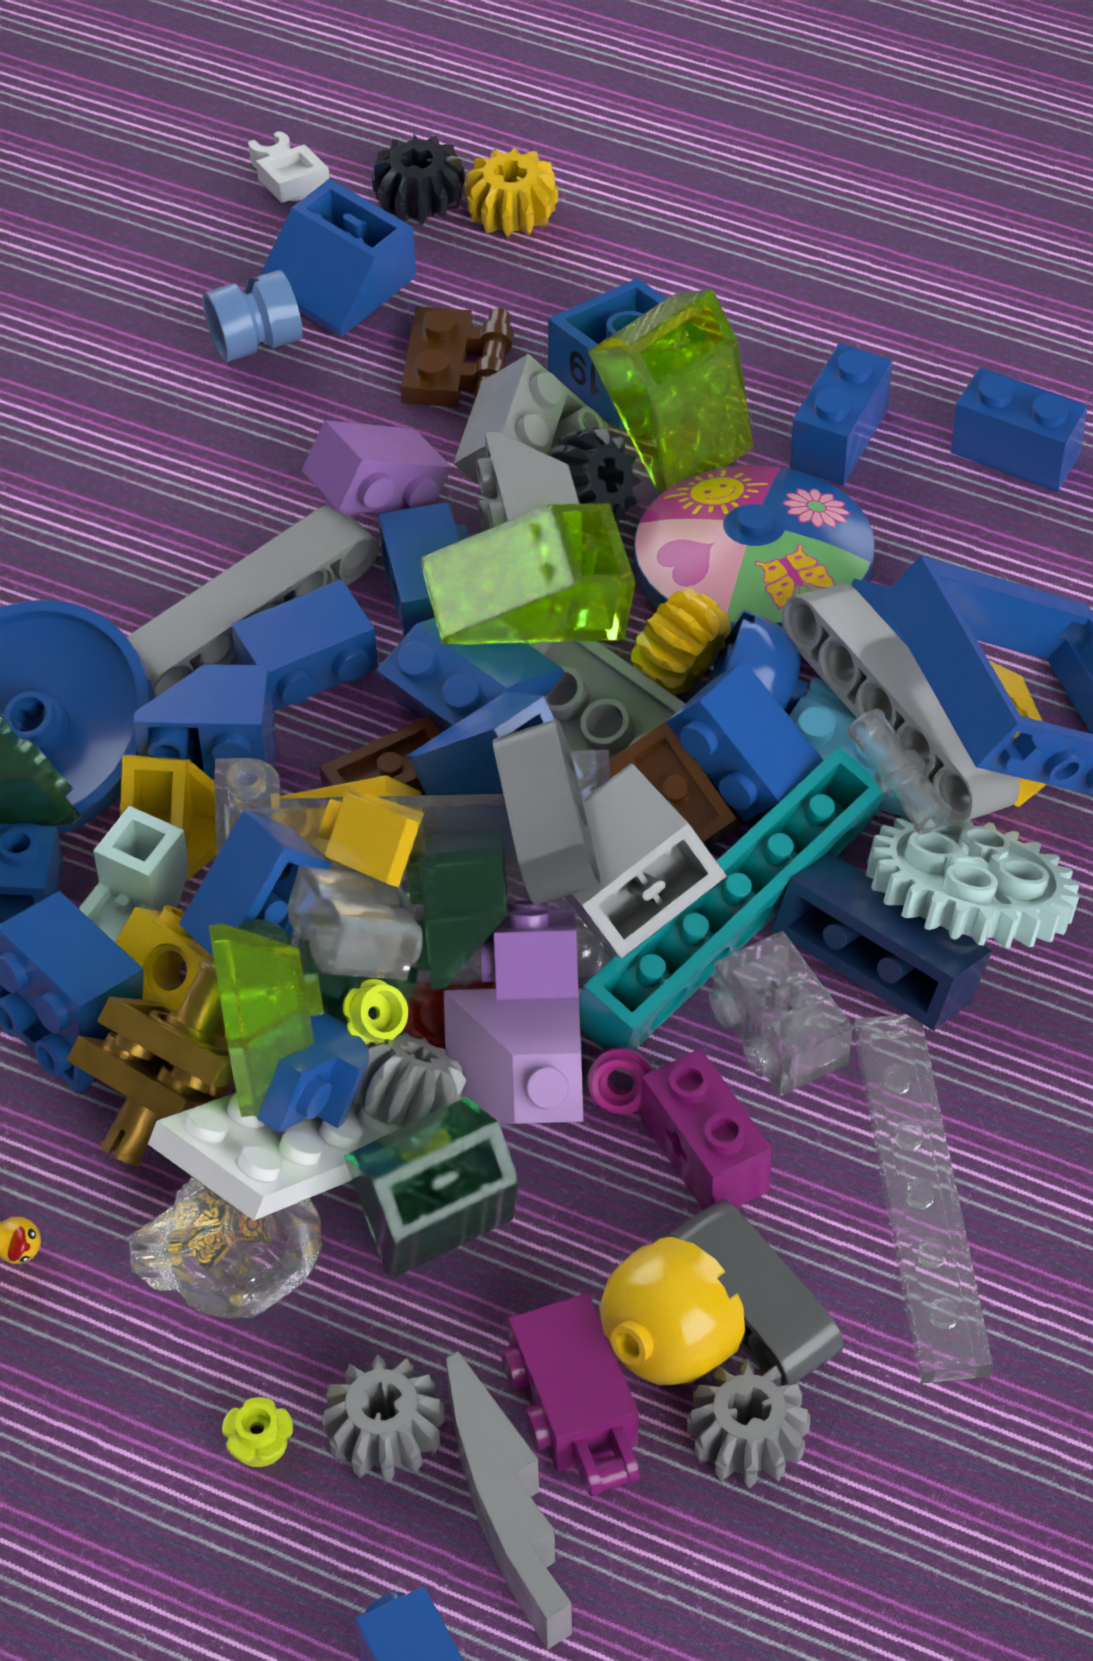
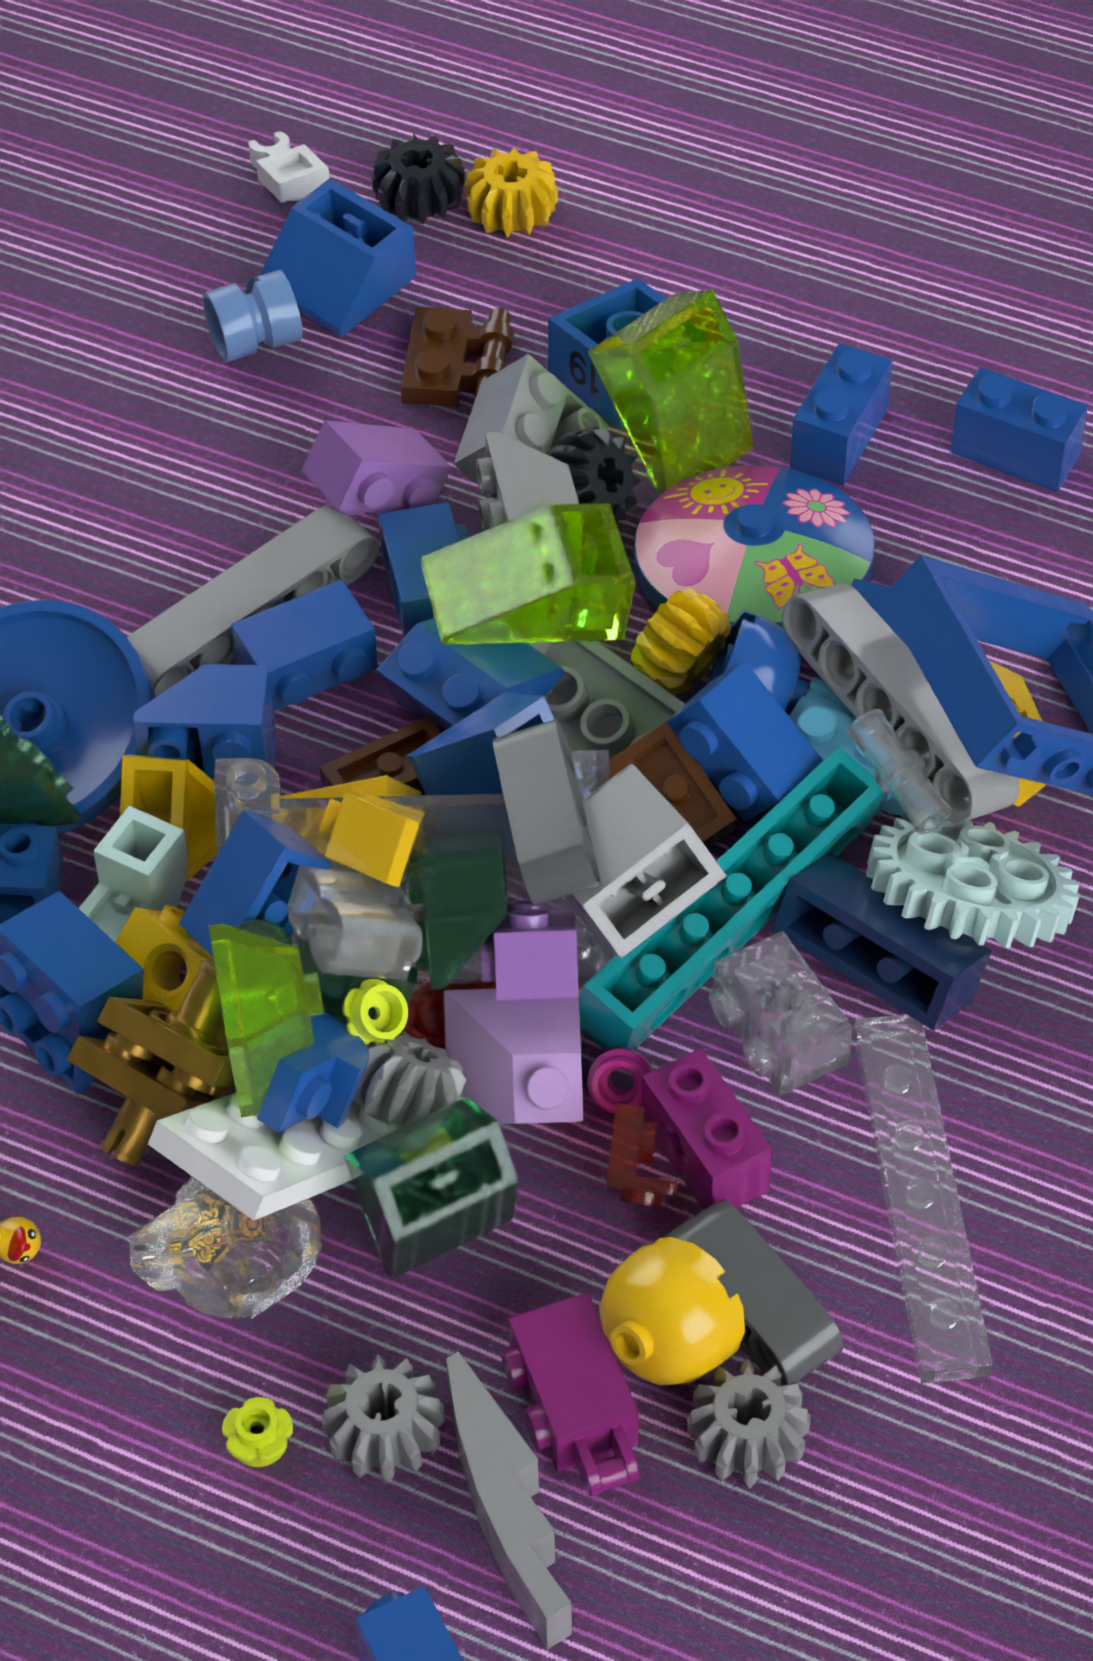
(631, 1144): none -> clear red bracket

